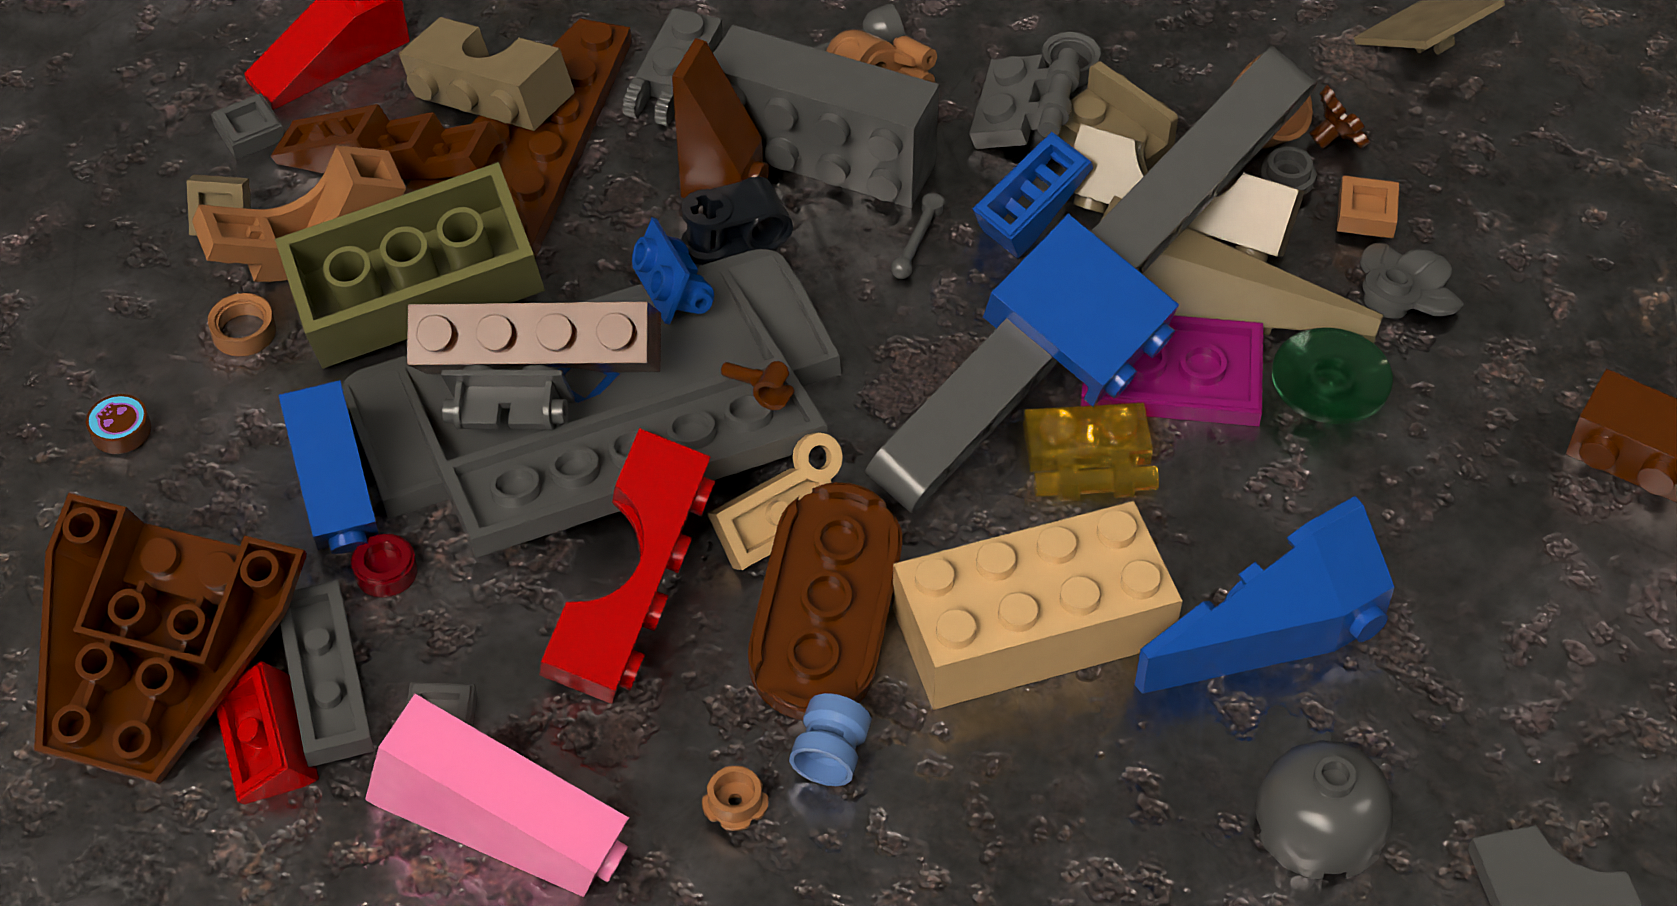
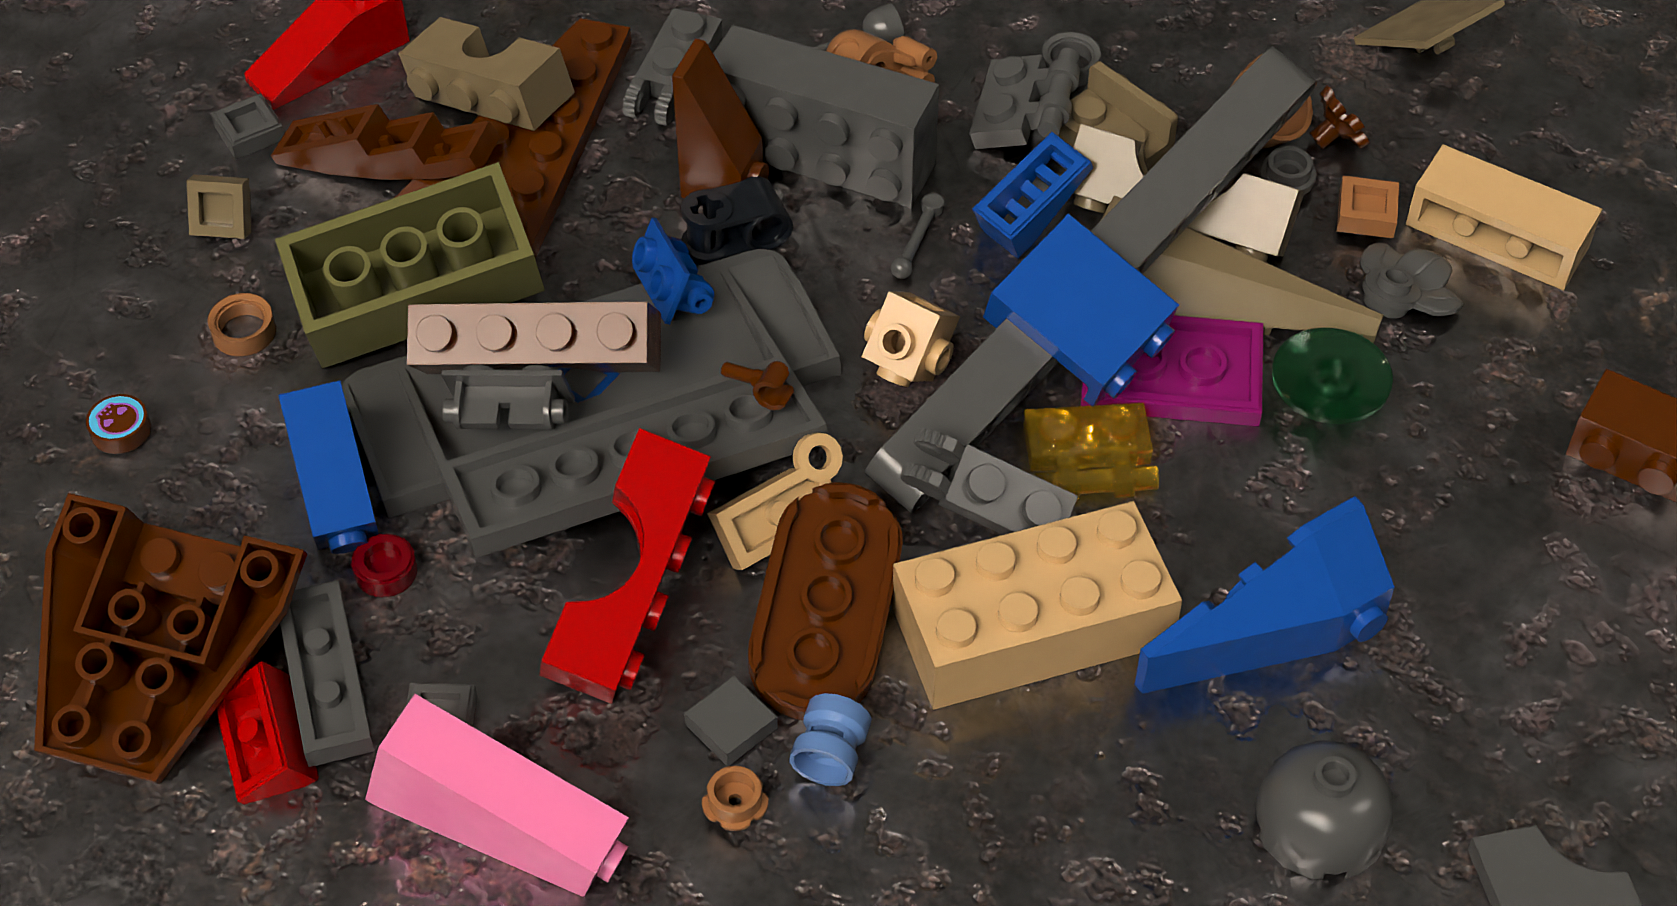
(248, 236): medium nougat arch -> none
(730, 721): none -> dark grey tile
(909, 339): none -> tan brick
(986, 486): none -> dark grey hinge
(1503, 216): none -> tan brick

